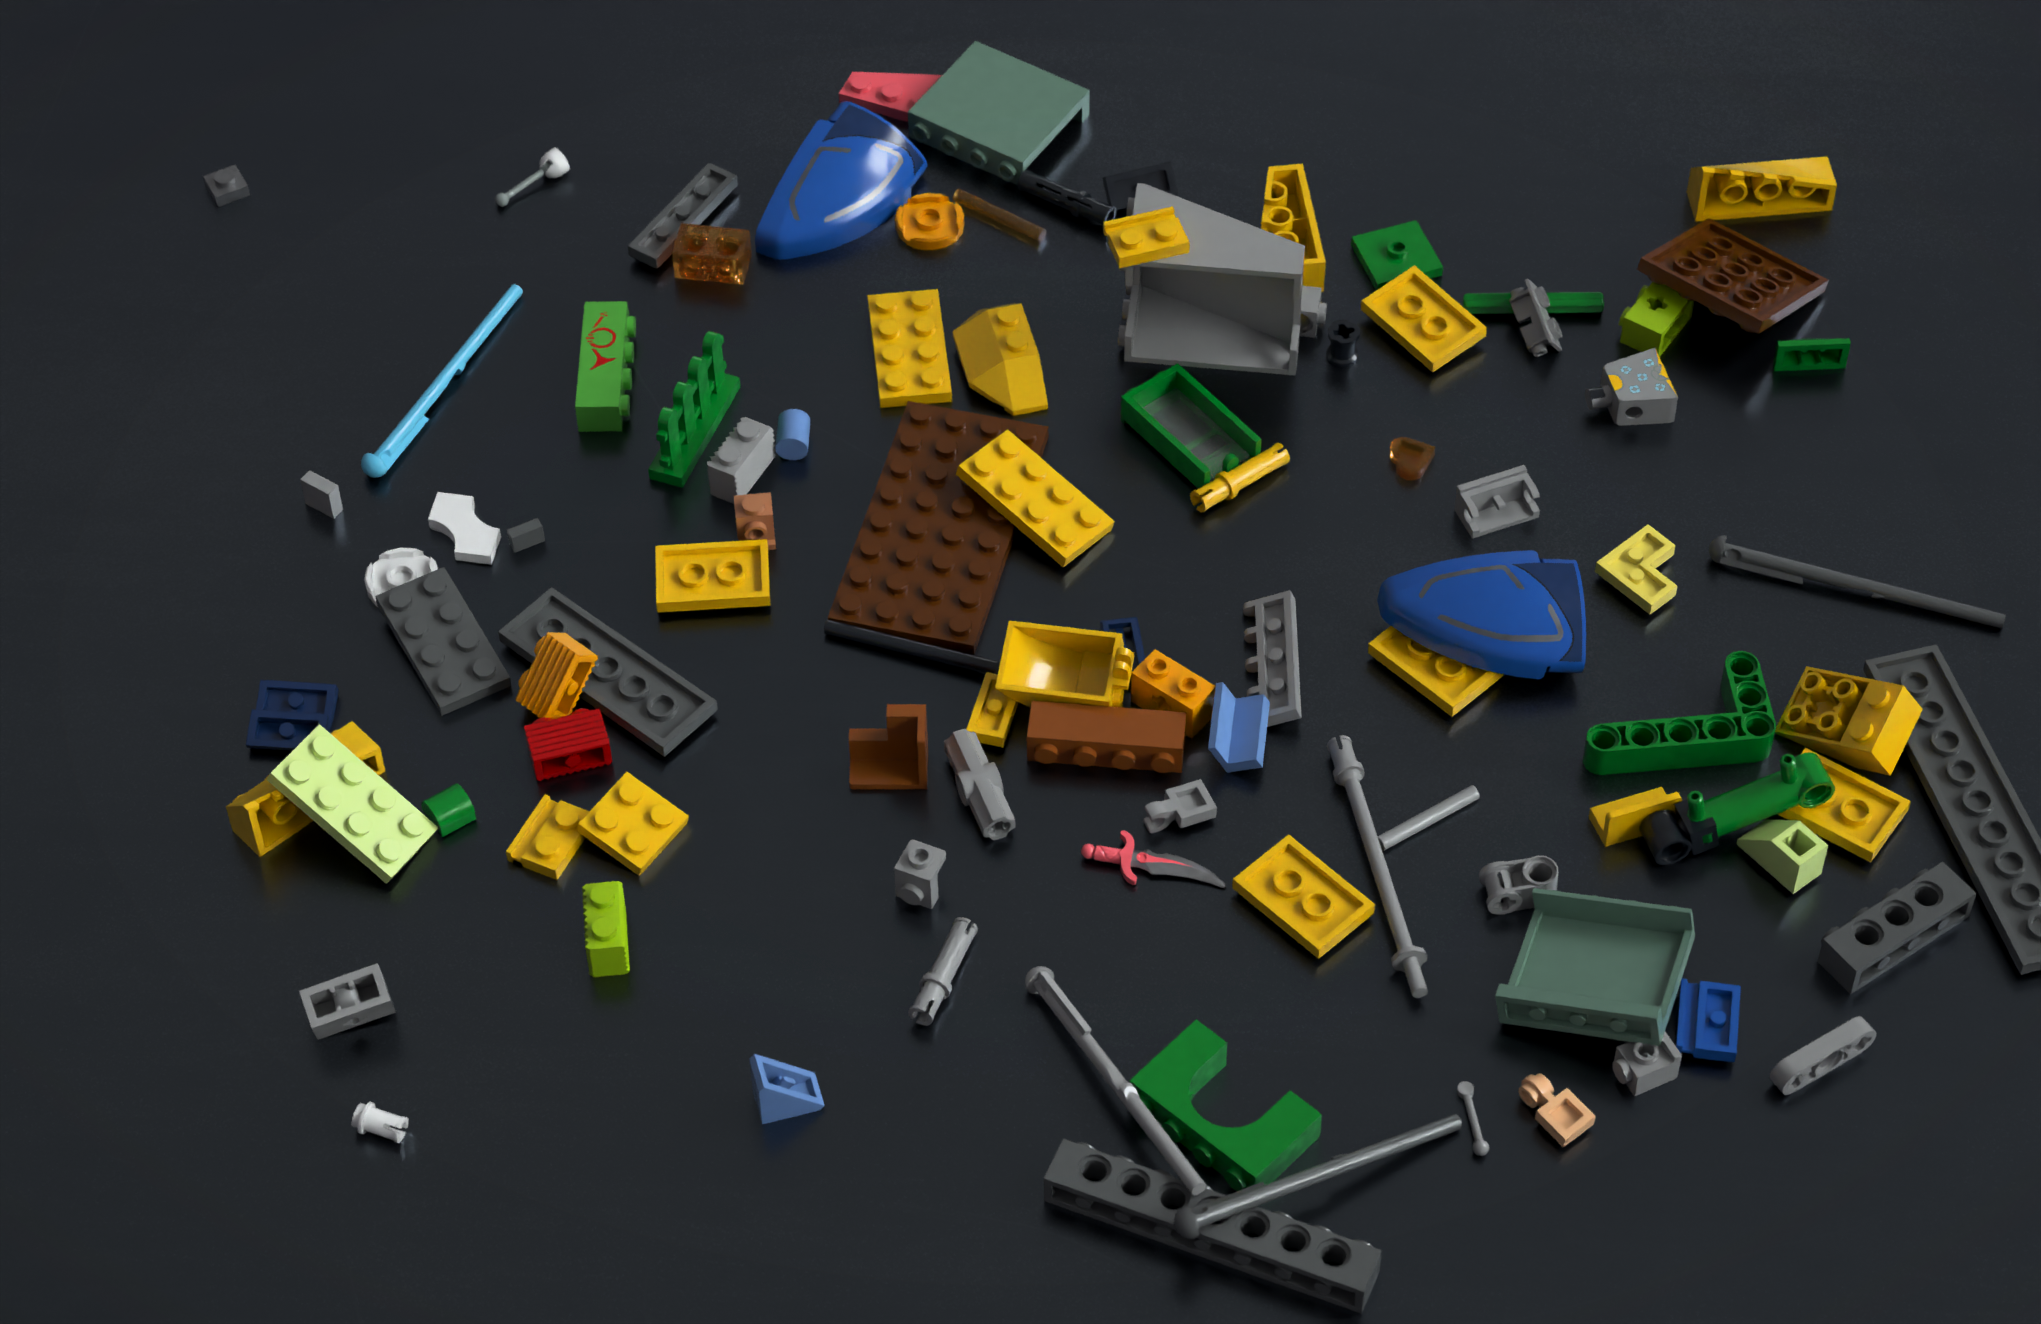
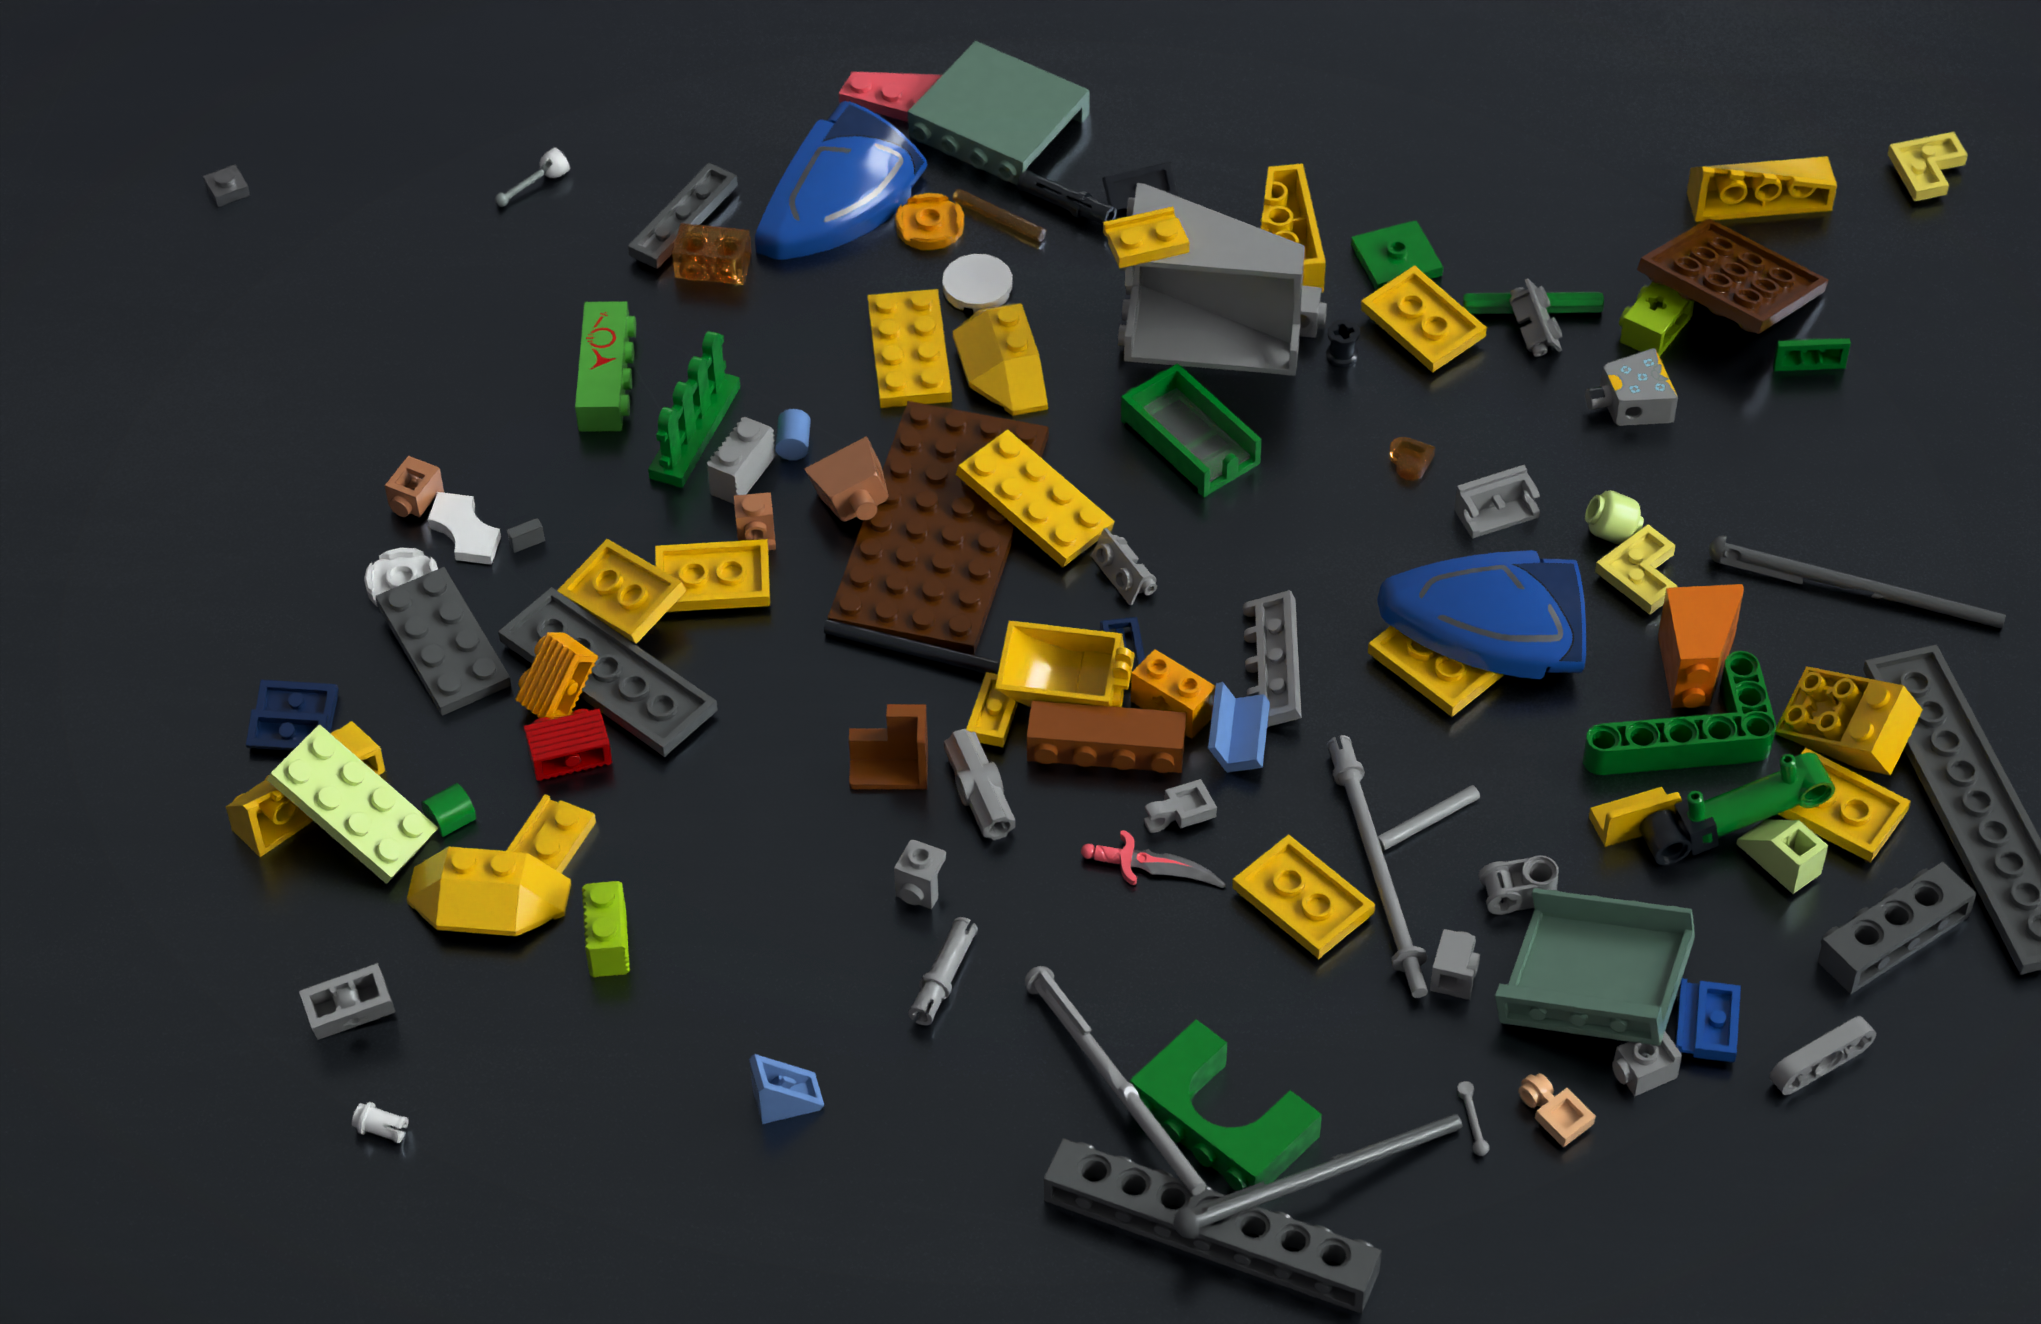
(321, 494): light grey tile -> none
(377, 464): medium azure bar -> none
(412, 494): none -> nougat brick
(487, 891): none -> yellow wedge
(622, 590): none -> yellow plate
(632, 823): yellow plate -> none
(850, 481): none -> nougat torso
(977, 282): none -> white tile
(1120, 567): none -> light grey hinge
(1229, 483): yellow pin -> none
(1455, 964): none -> light grey brick
(1613, 517): none -> yellowish green head
(1696, 639): none -> orange slope
(1921, 163): none -> light yellow plate

